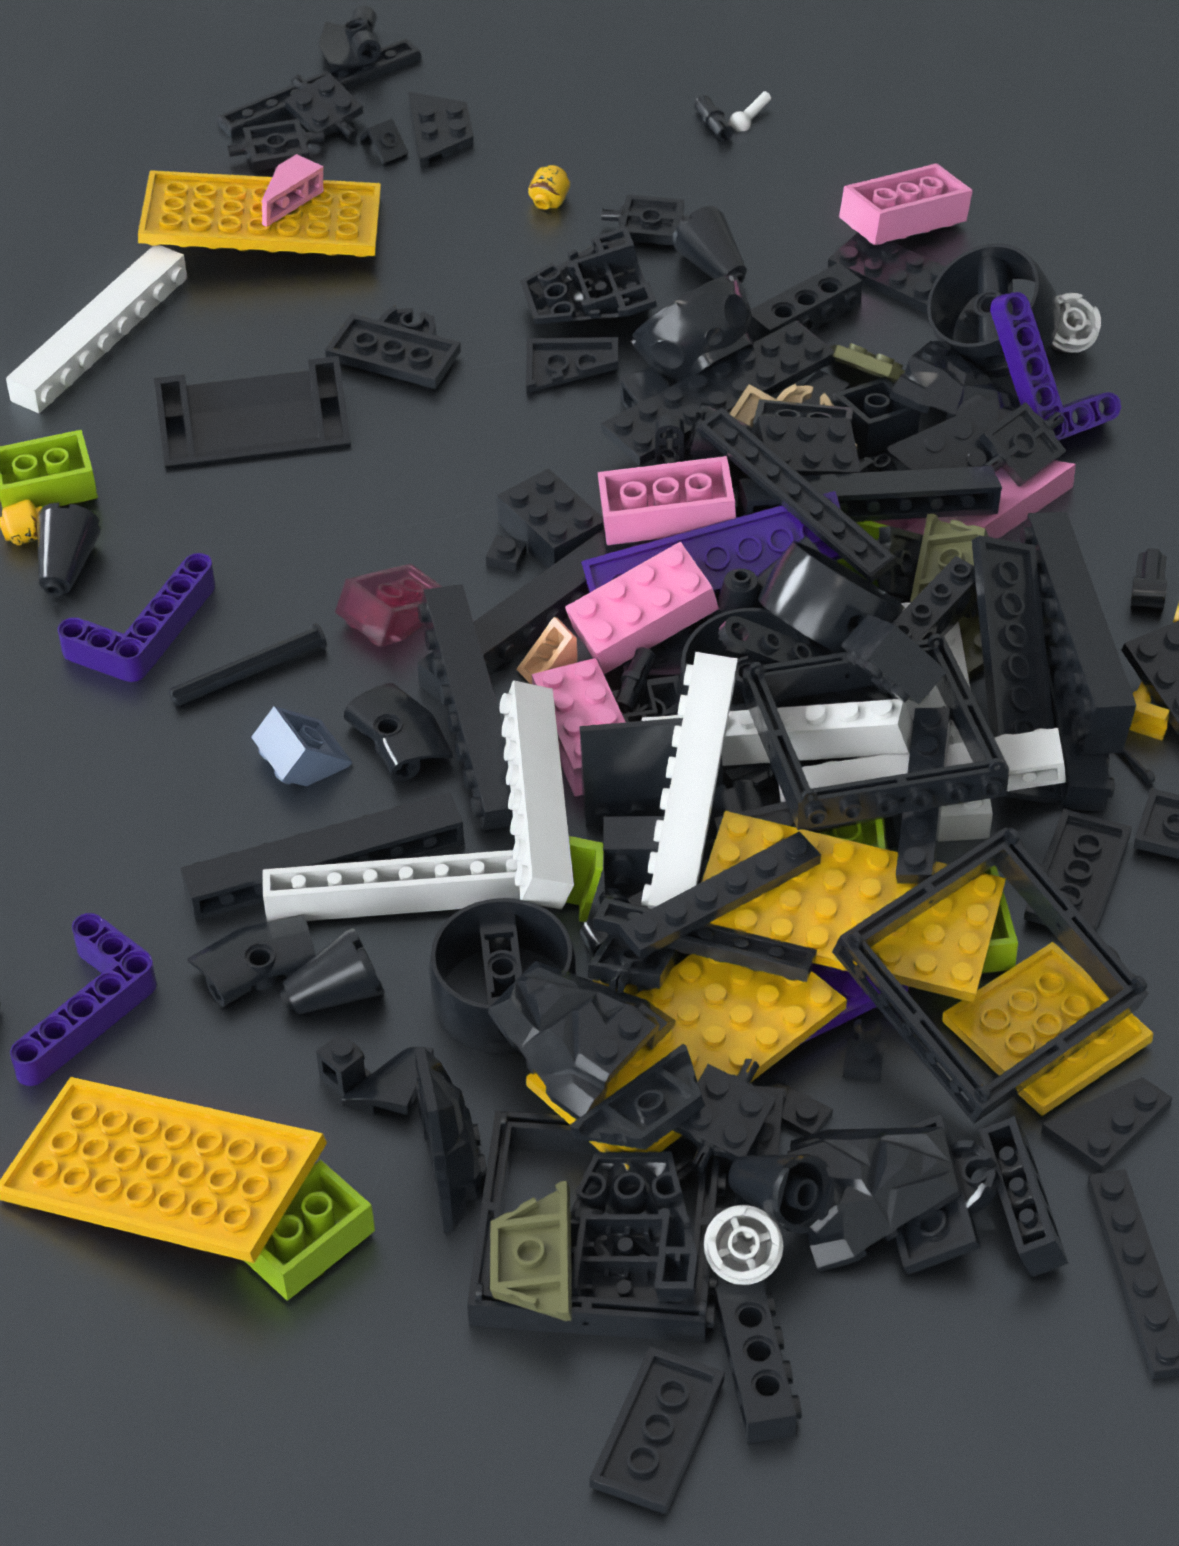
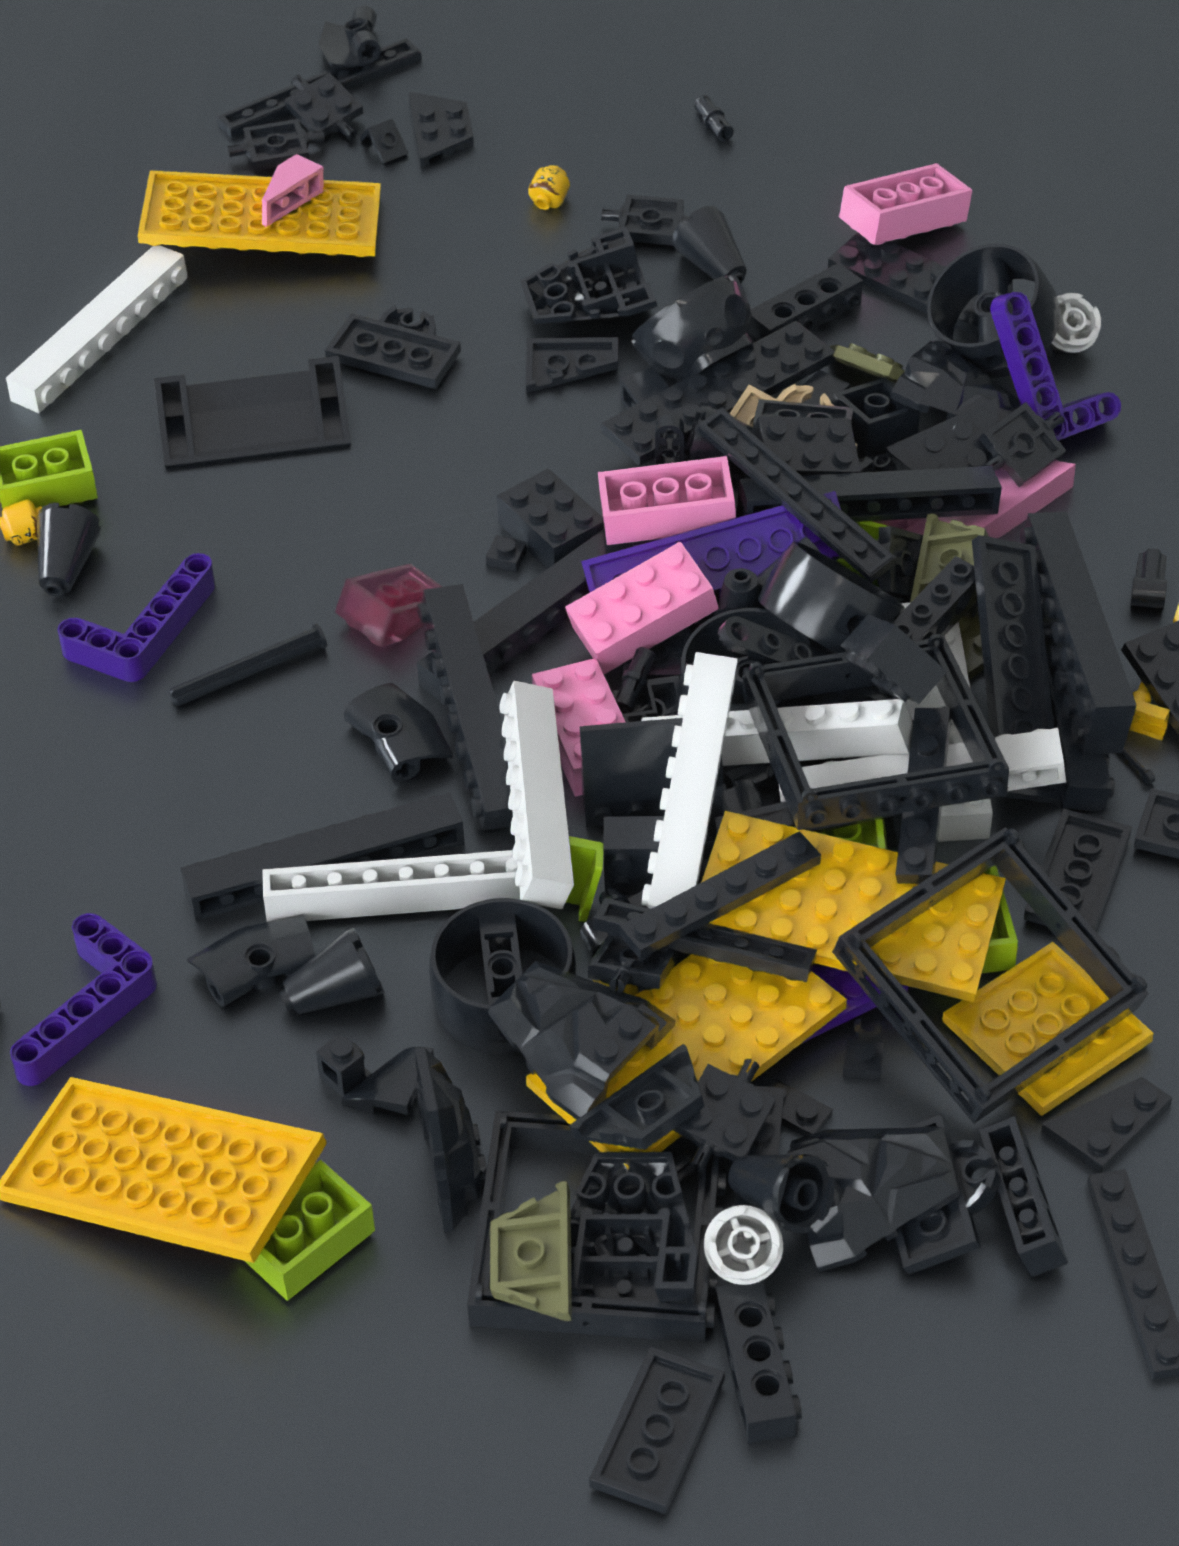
(299, 747): sand blue slope -> none
(552, 650): light nougat slope -> none
(742, 120): white bar -> none

